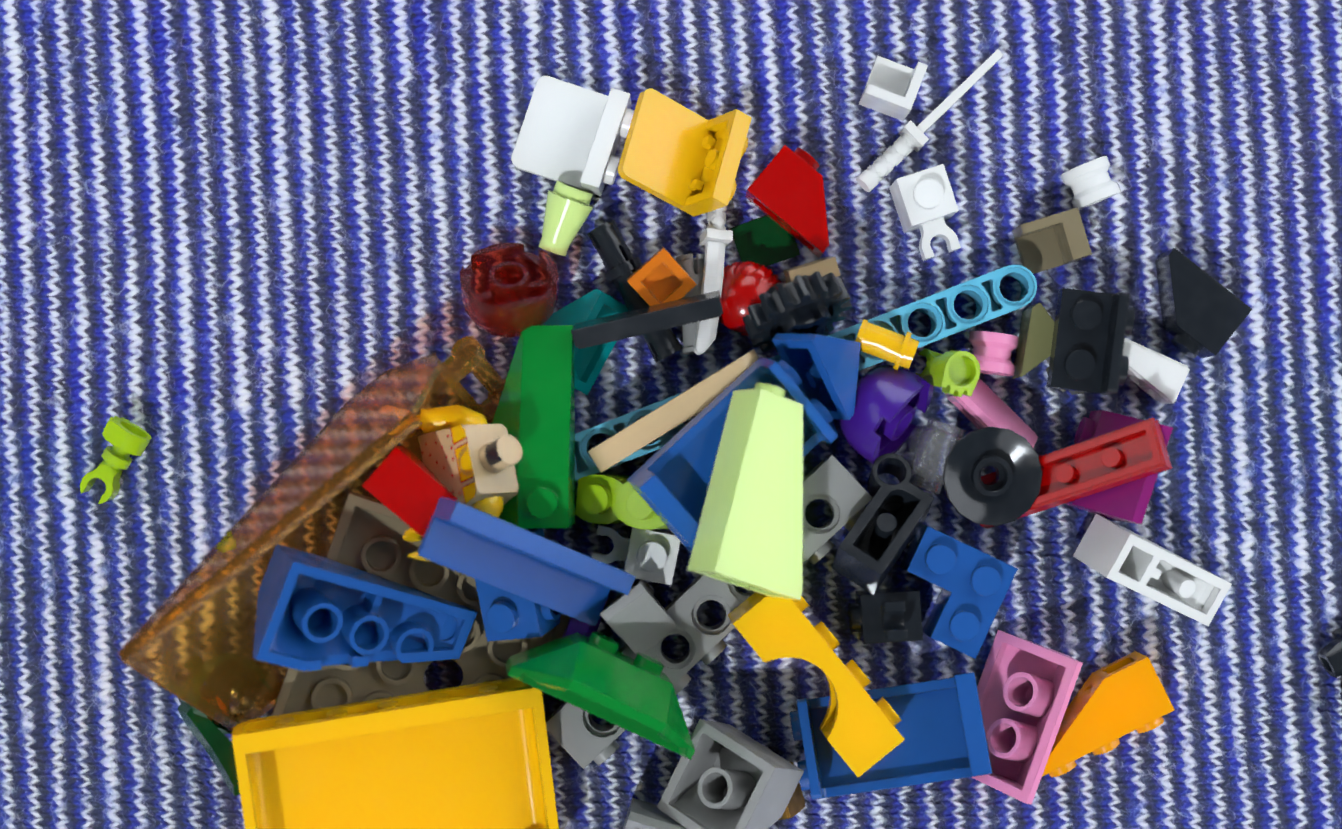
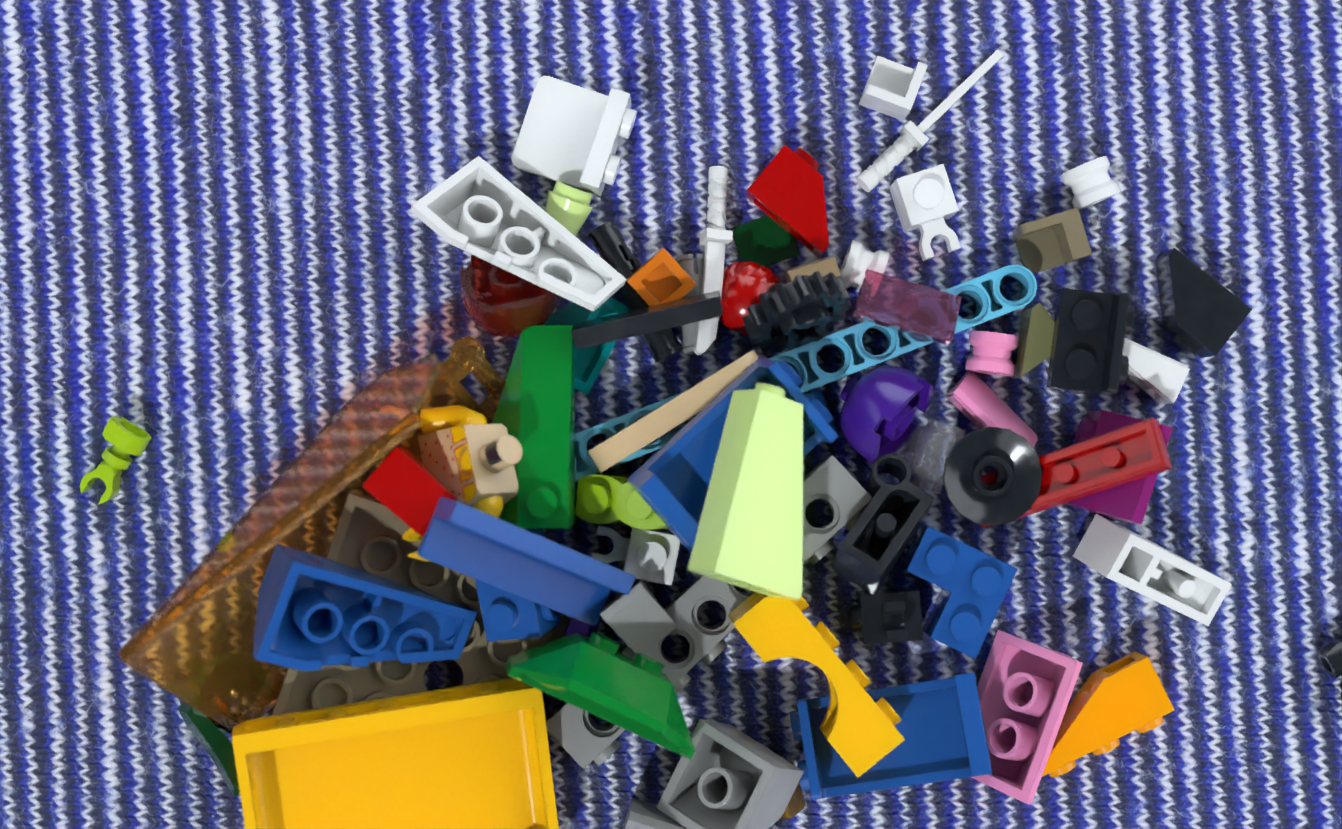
(506, 228): none -> white wedge
(683, 154): yellow bracket -> none
(825, 367): blue slope -> none
(858, 260): none -> white wheel
(887, 344): yellow pin -> none
(907, 307): none -> clear pink slope
(952, 371): lime piece -> none

